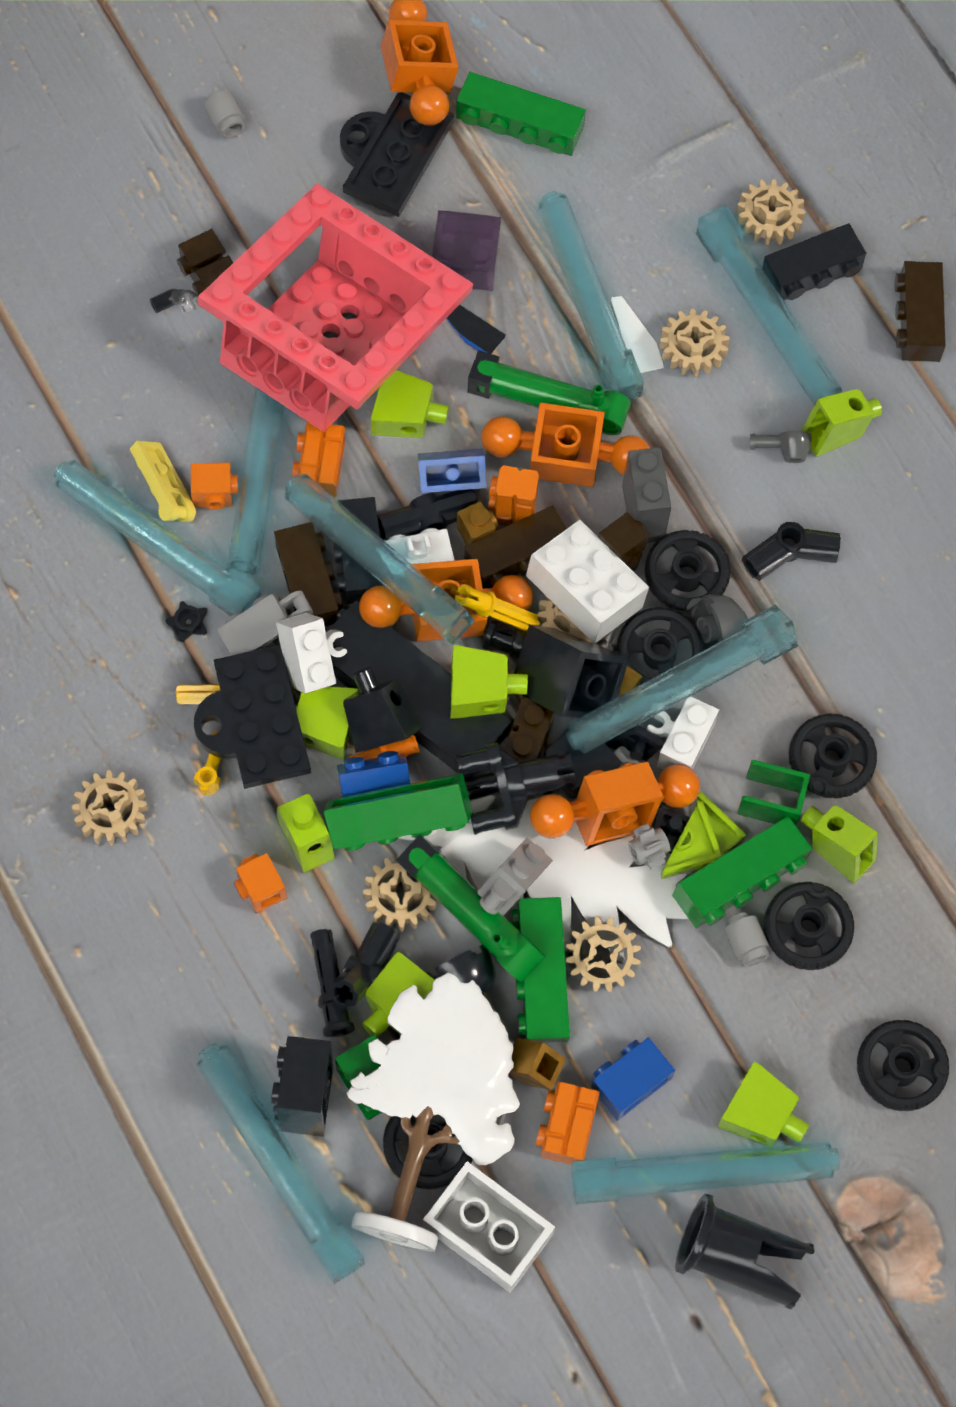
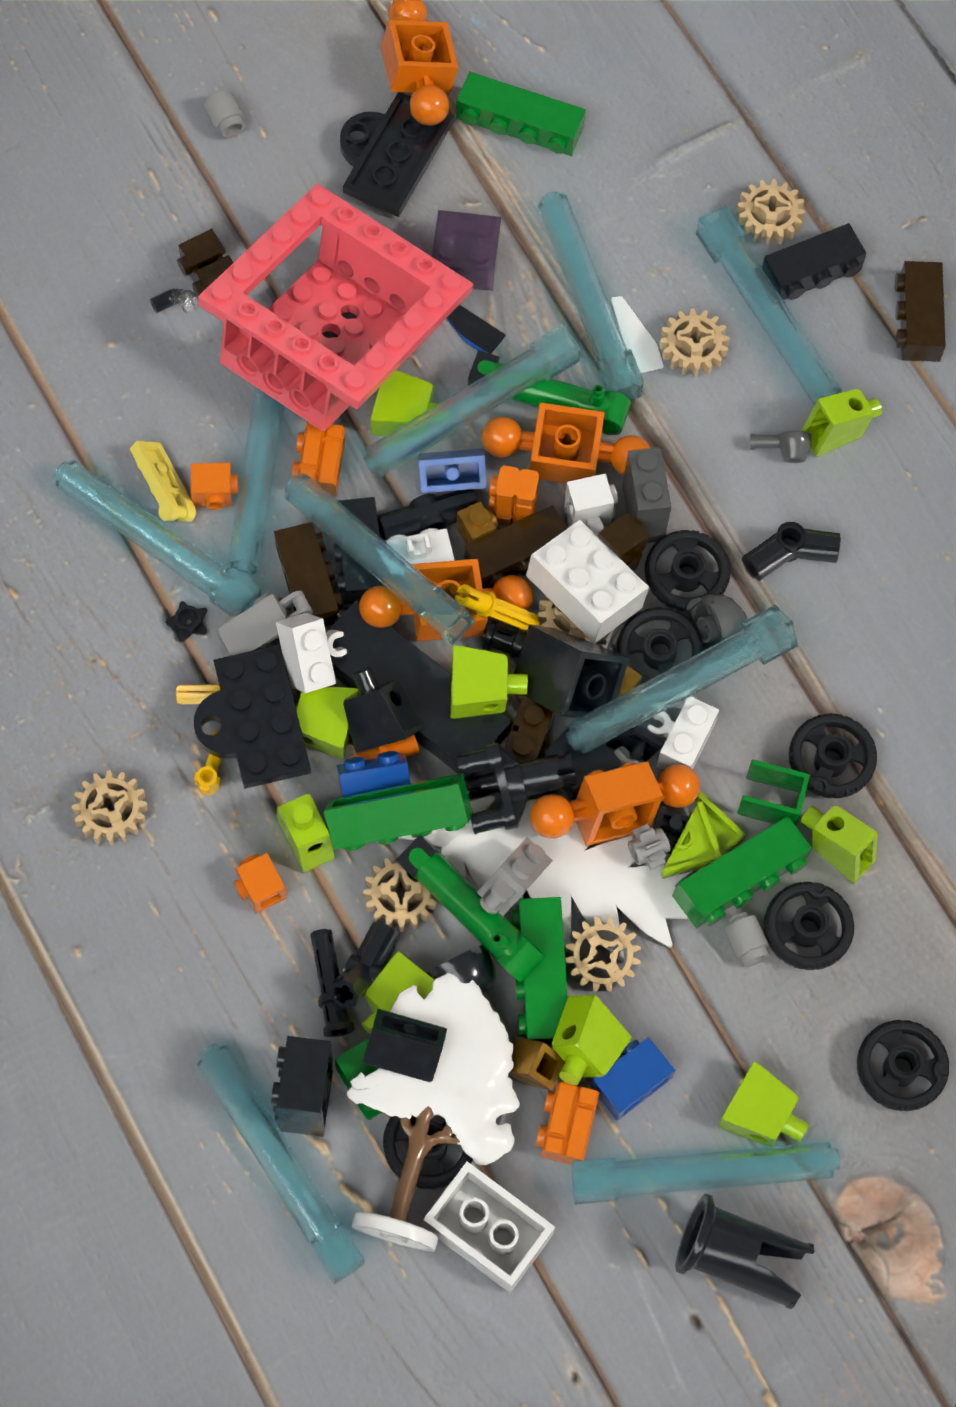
(405, 1045): none -> black panel
(544, 359): none -> clear light blue brick
(588, 1039): none -> lime torso
(591, 502): none -> white brick

